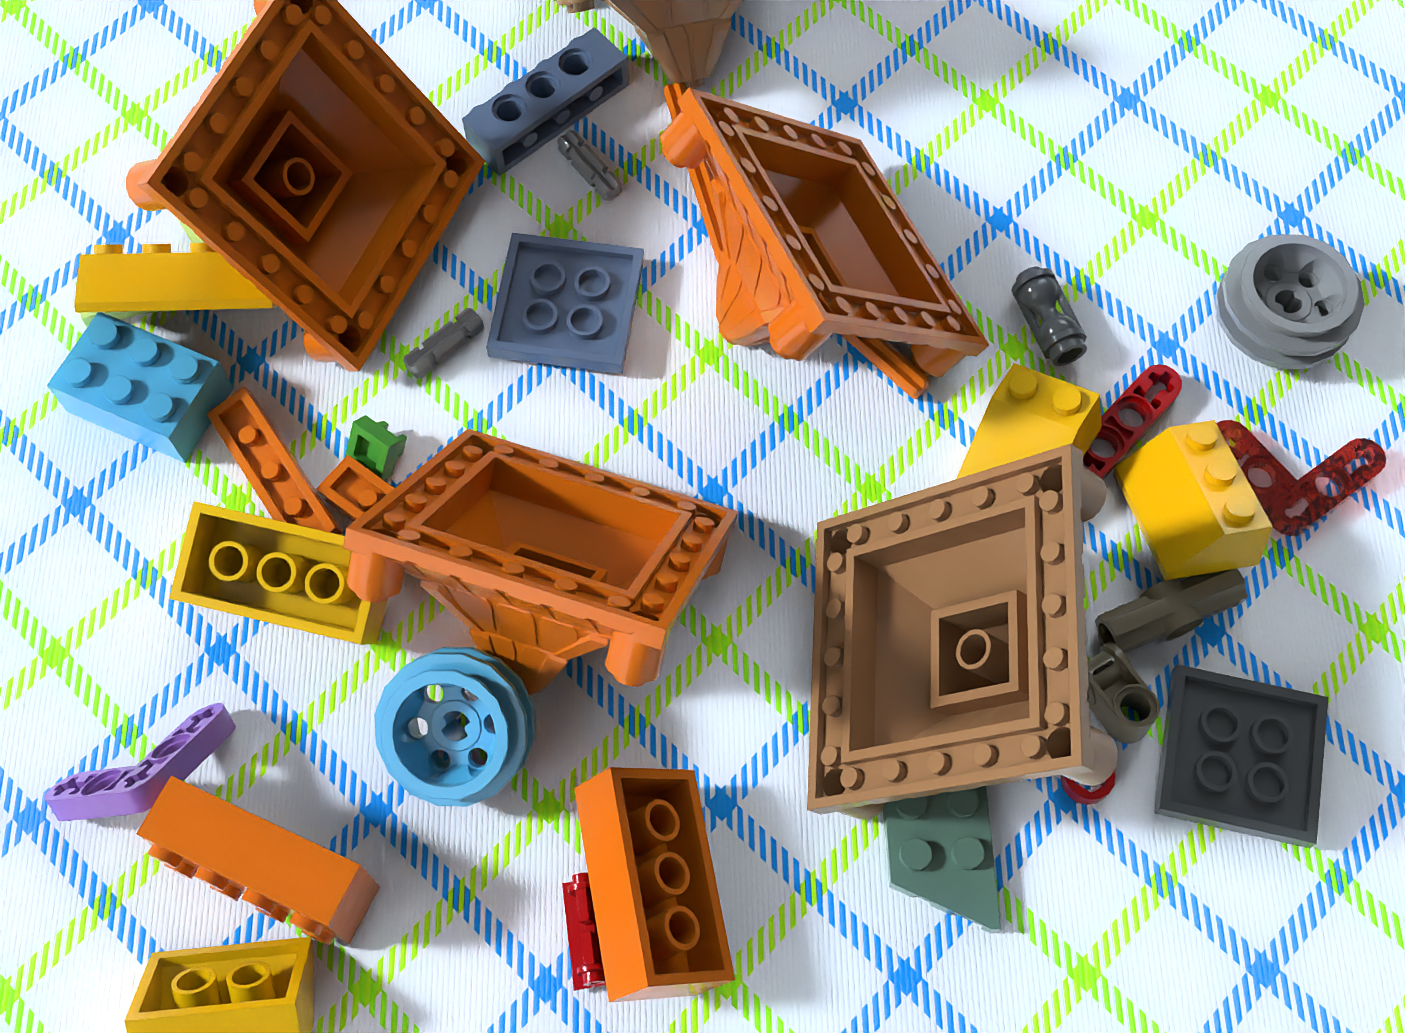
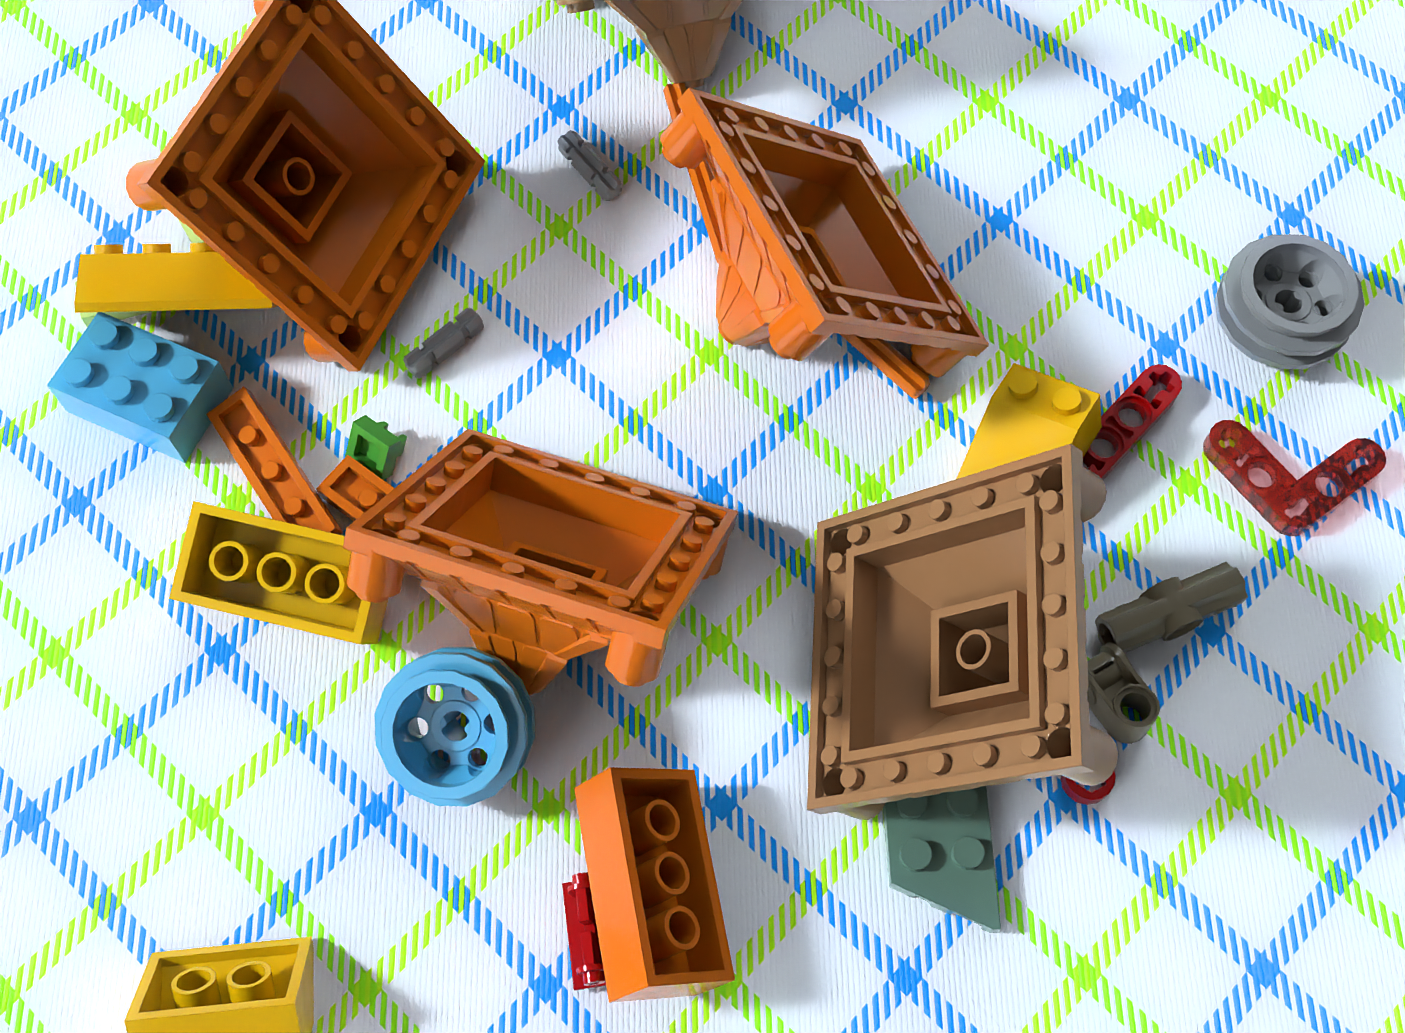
(137, 787): medium lavender beam -> none
(263, 861): orange brick -> none
(546, 100): sand blue brick -> none
(566, 303): sand blue plate -> none
(1059, 334): dark grey piece -> none
(1194, 502): yellow slope -> none
(1242, 756): dark grey plate -> none

